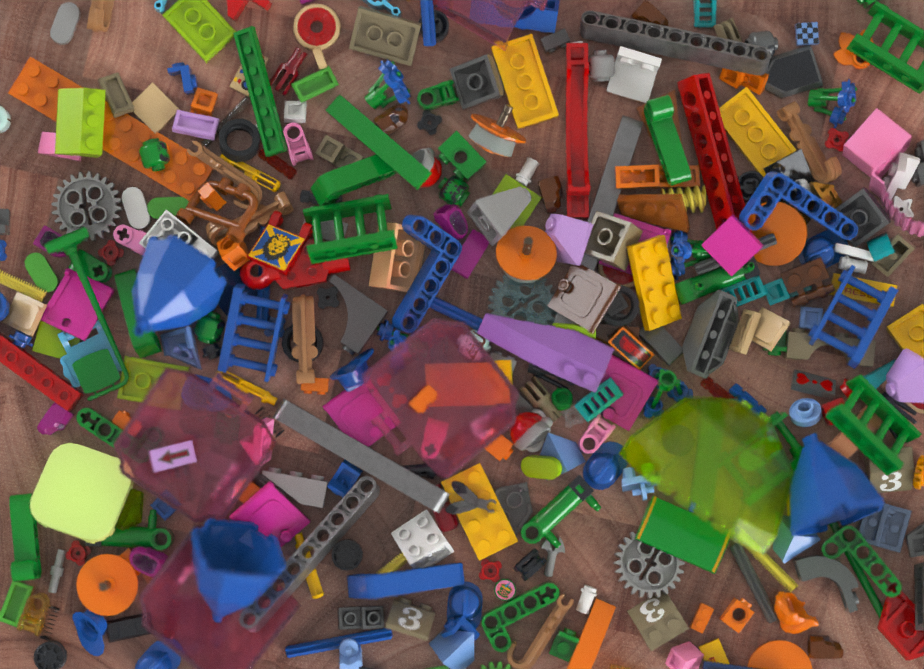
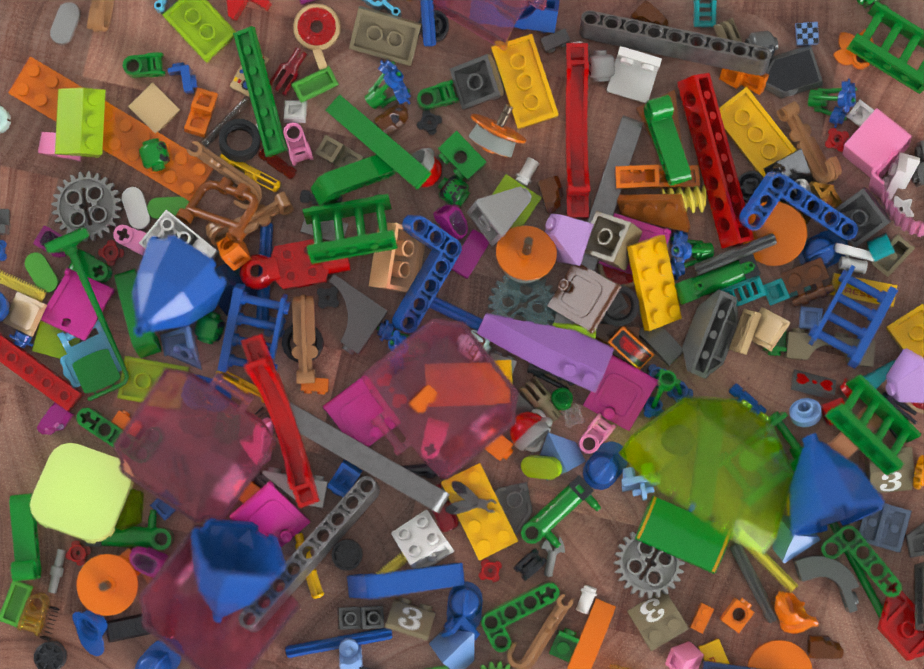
(116, 95): dark tan tile -> none
(146, 65): none -> green piece
(172, 456): lavender tile -> none
(195, 125): lavender tile -> none
(211, 197): orange piece -> none
(212, 351): black plate -> none
(268, 382): none -> red slope
(279, 247): flag -> none
(349, 374): blue piece -> none
(505, 589): tile -> none
(585, 411): teal slope -> none
(714, 388): clear red axle -> none
(732, 245): dark pink tile -> none
(860, 113): none -> white tile

